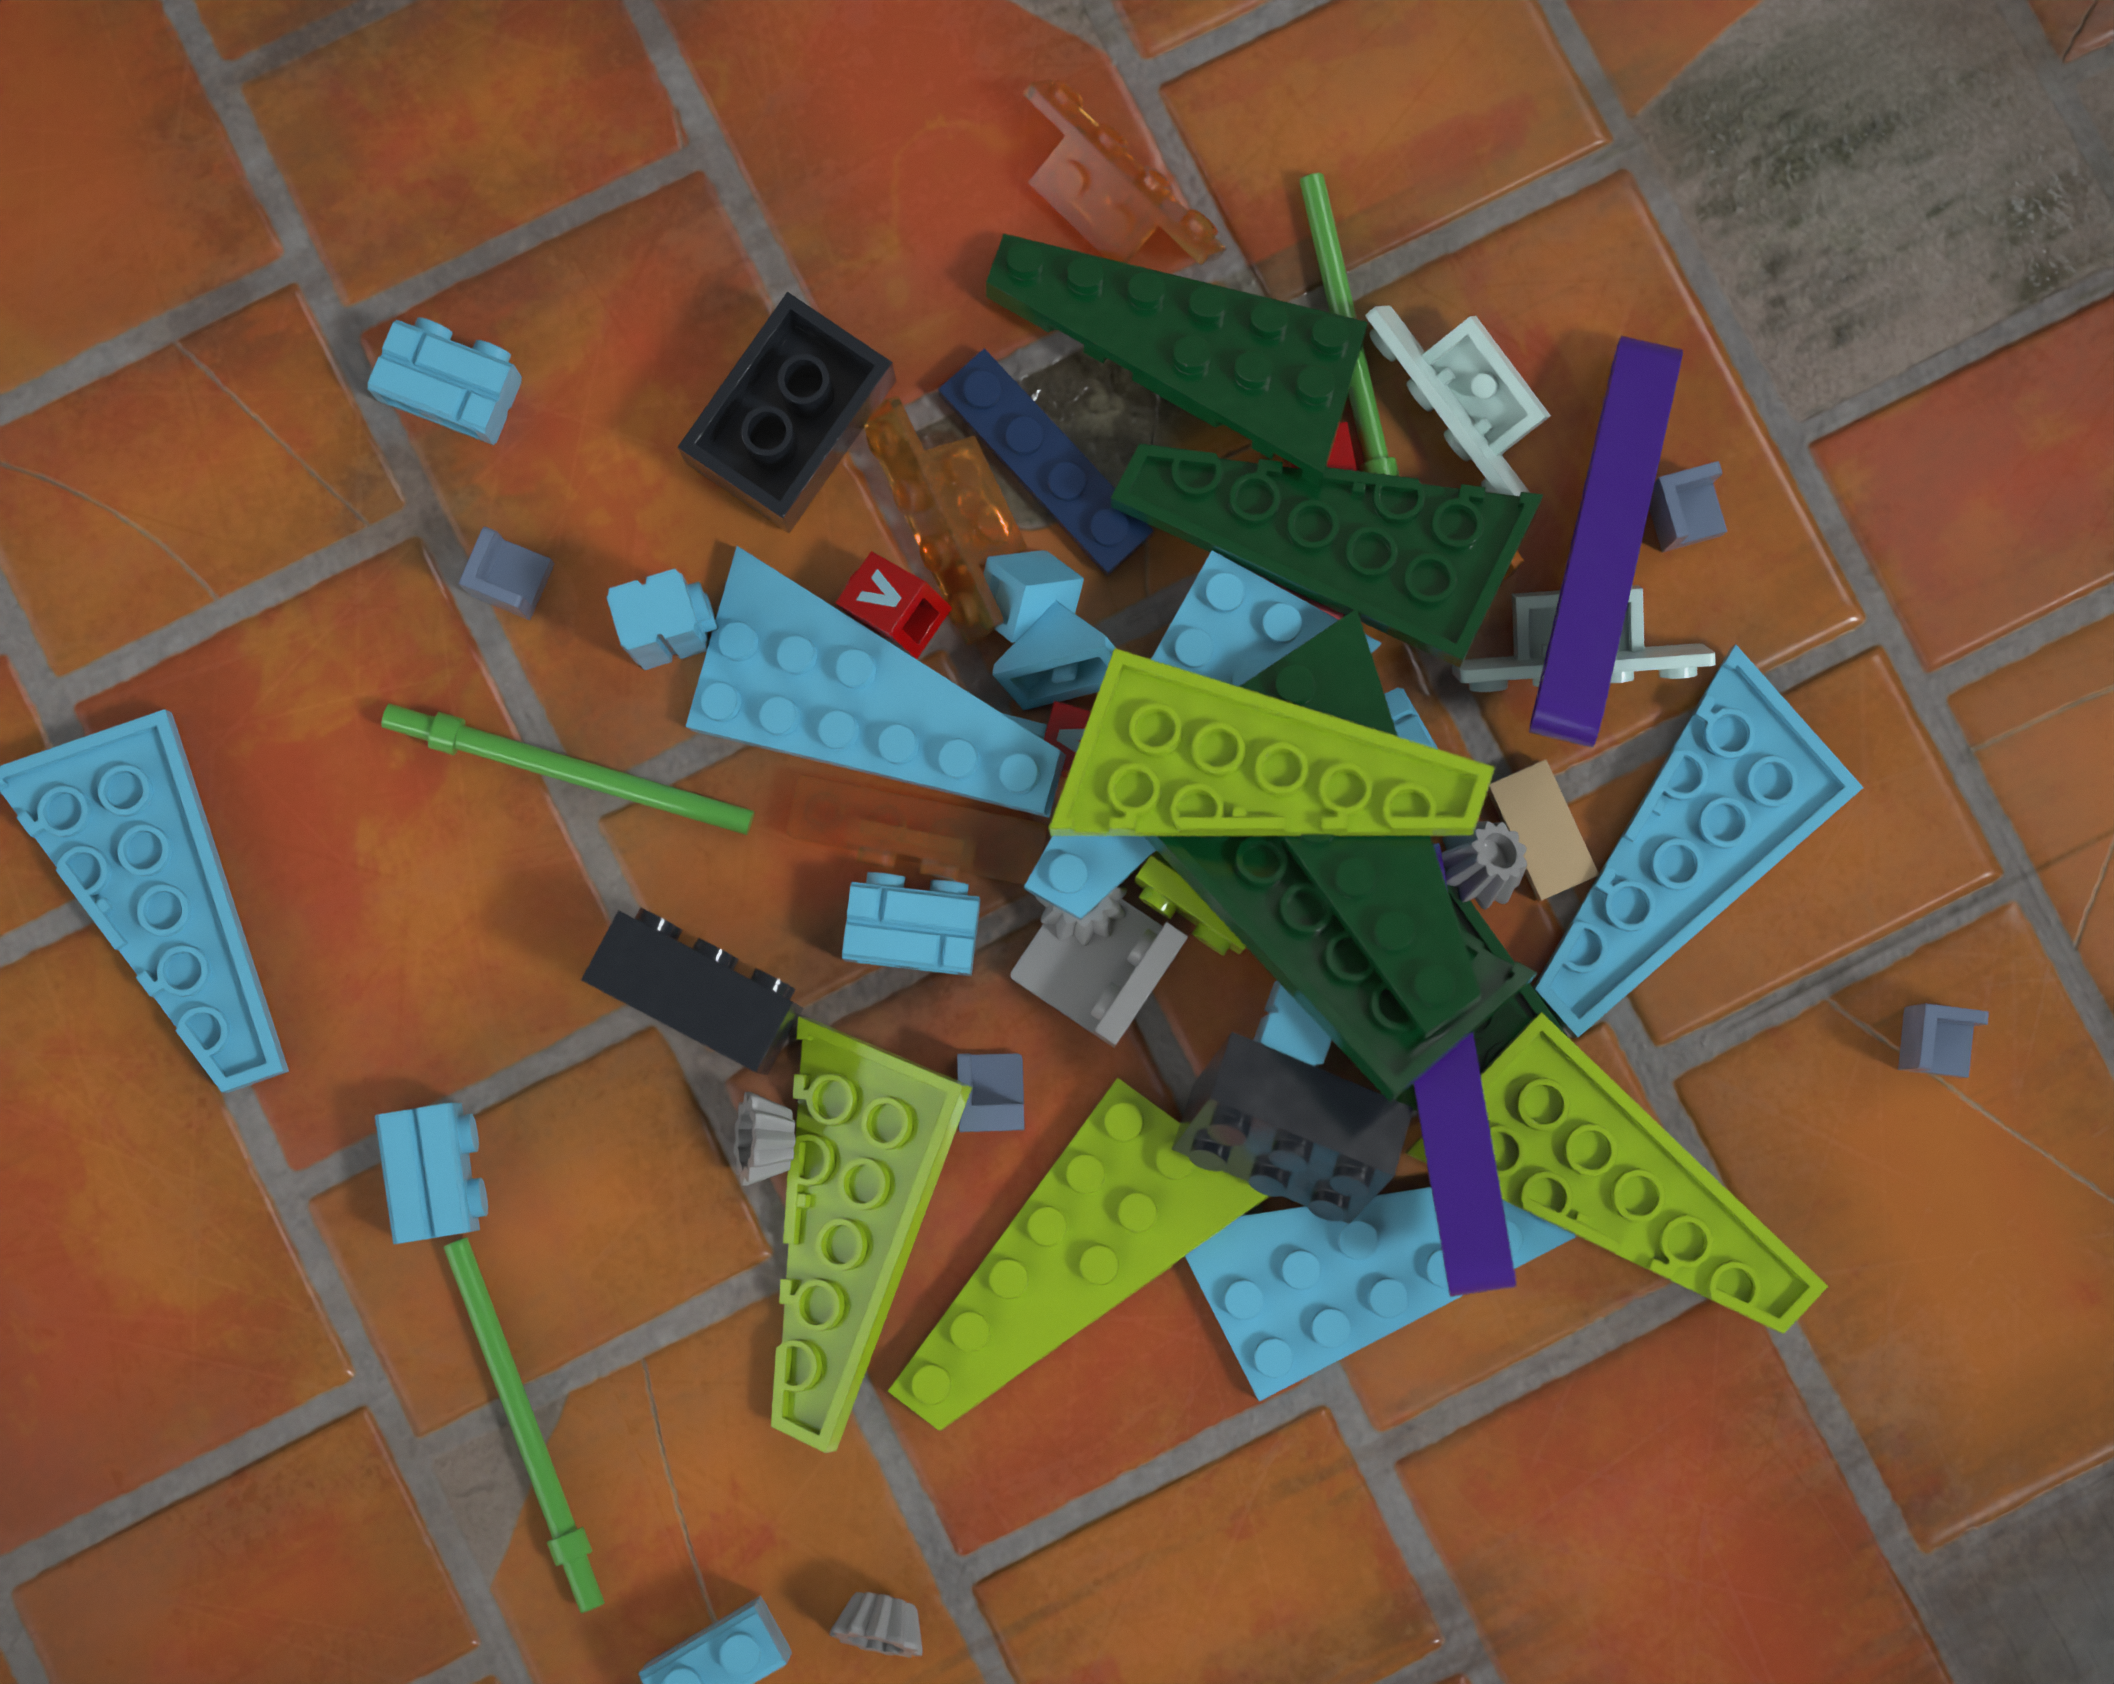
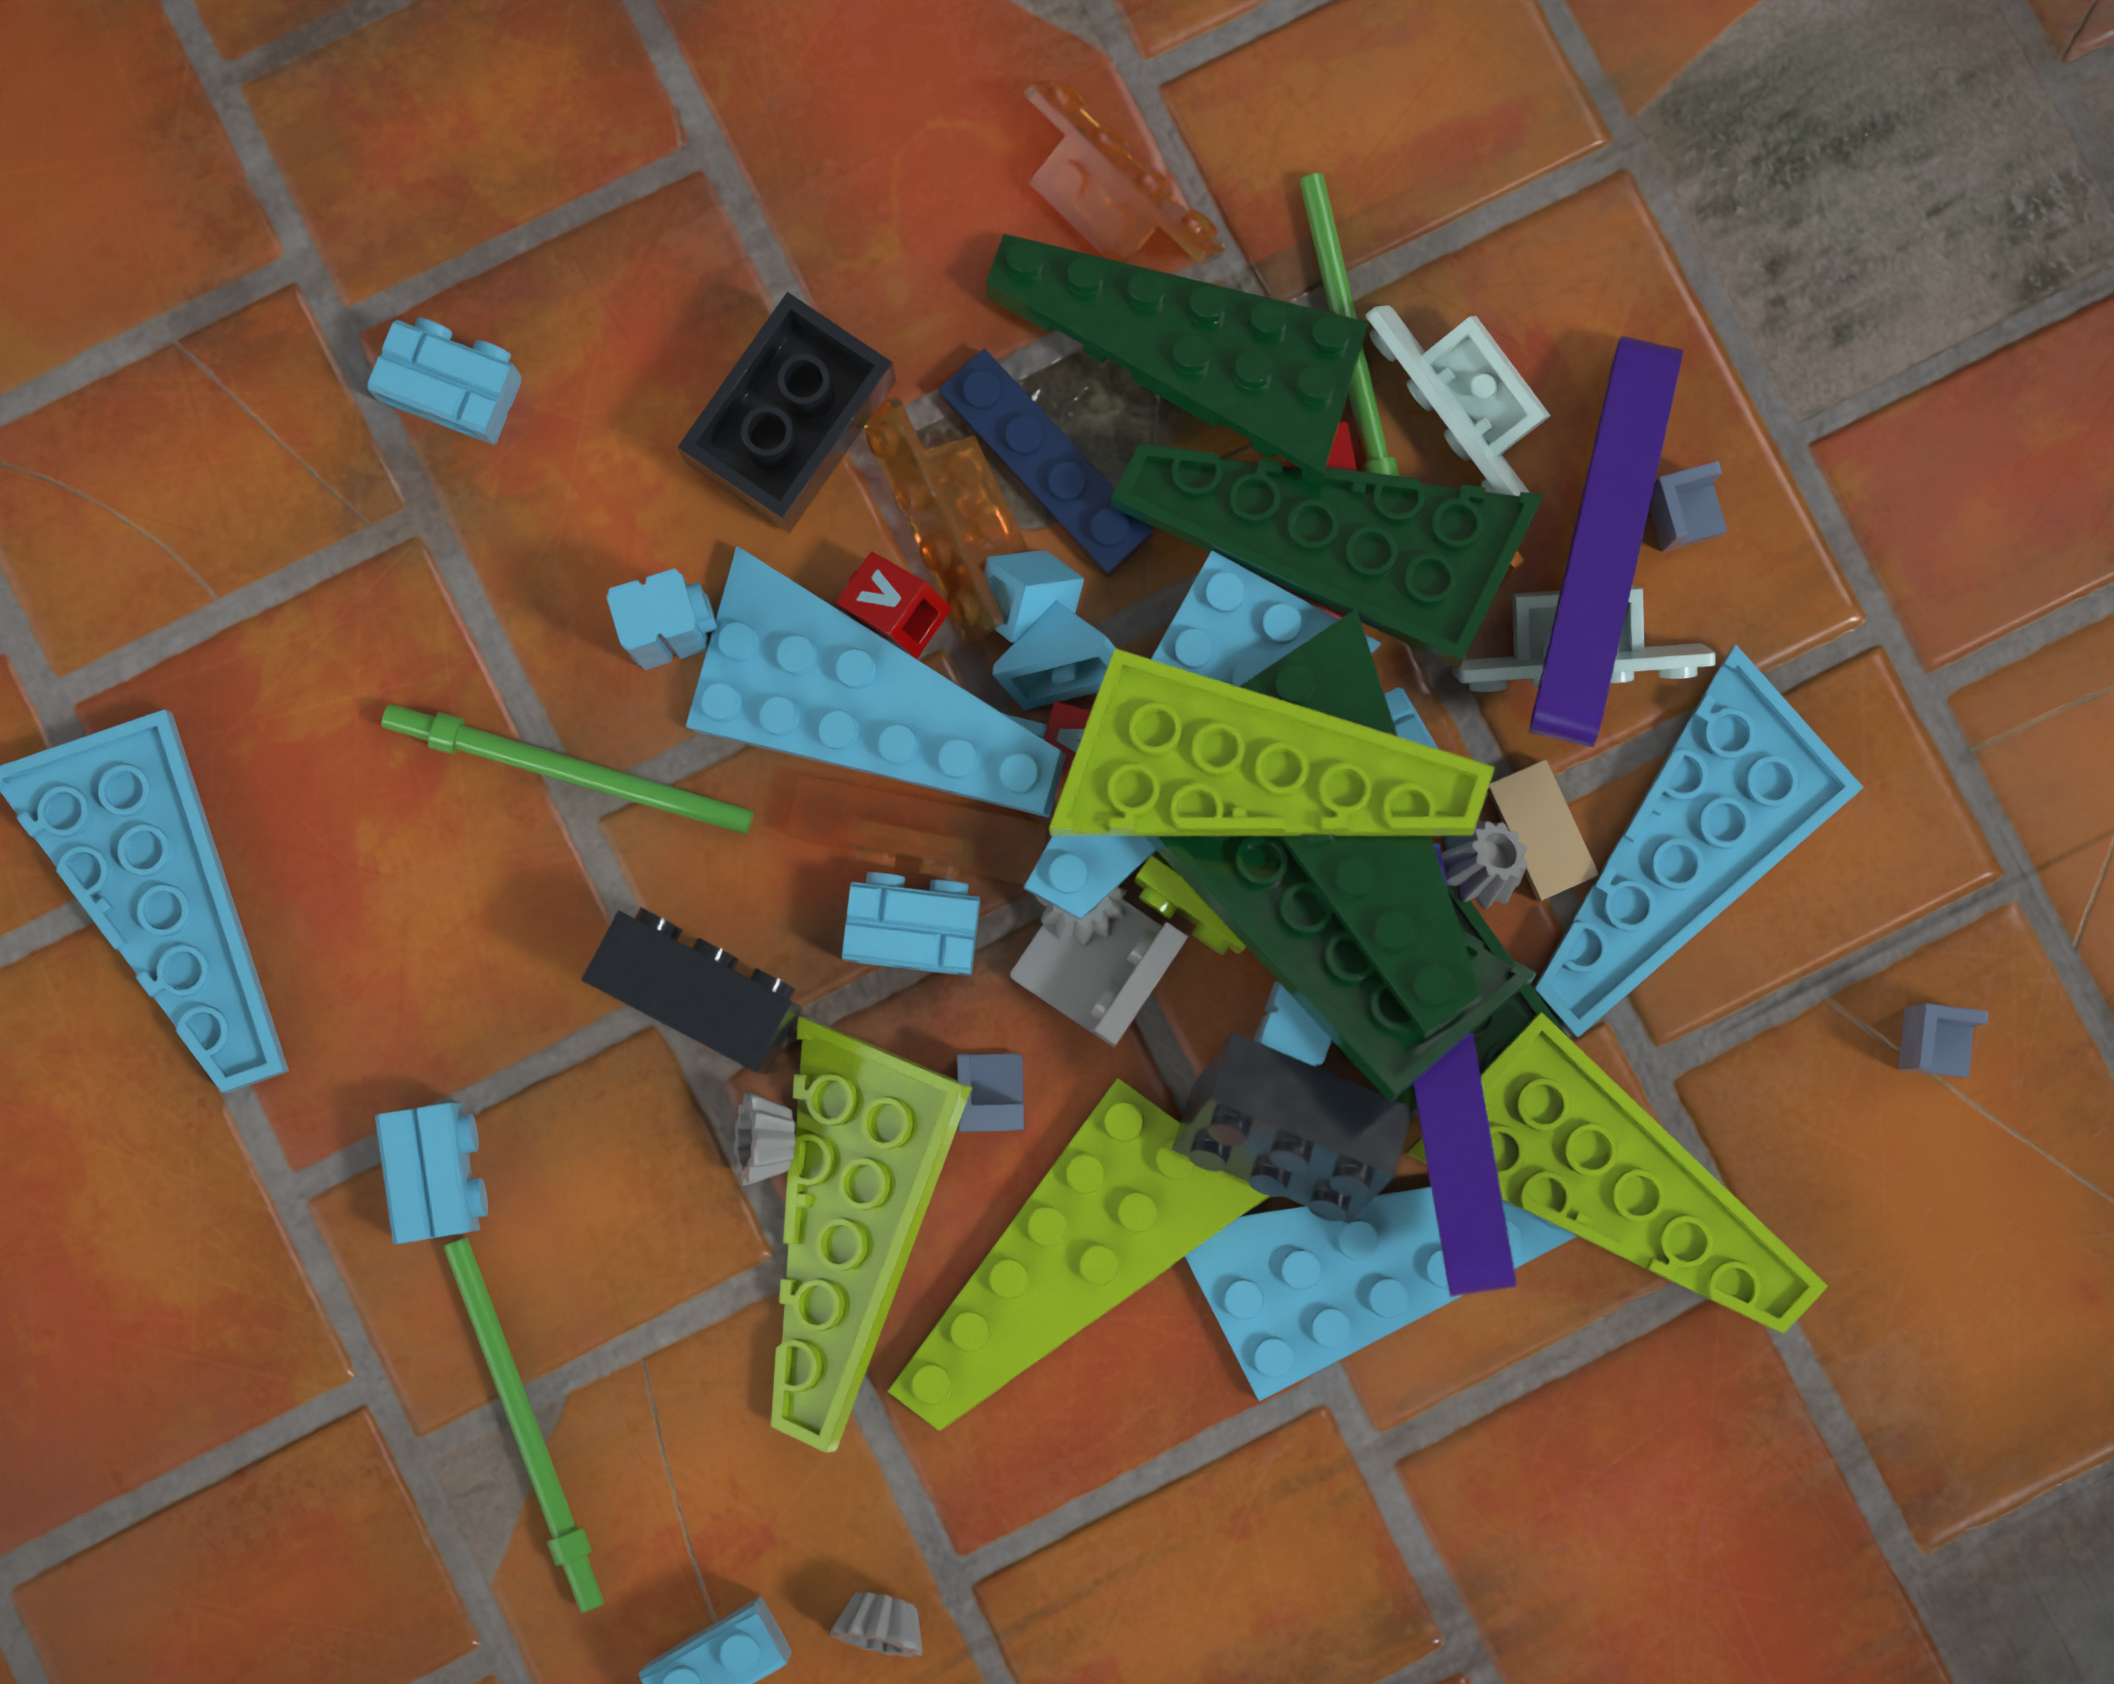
(505, 574): sand blue panel -> none

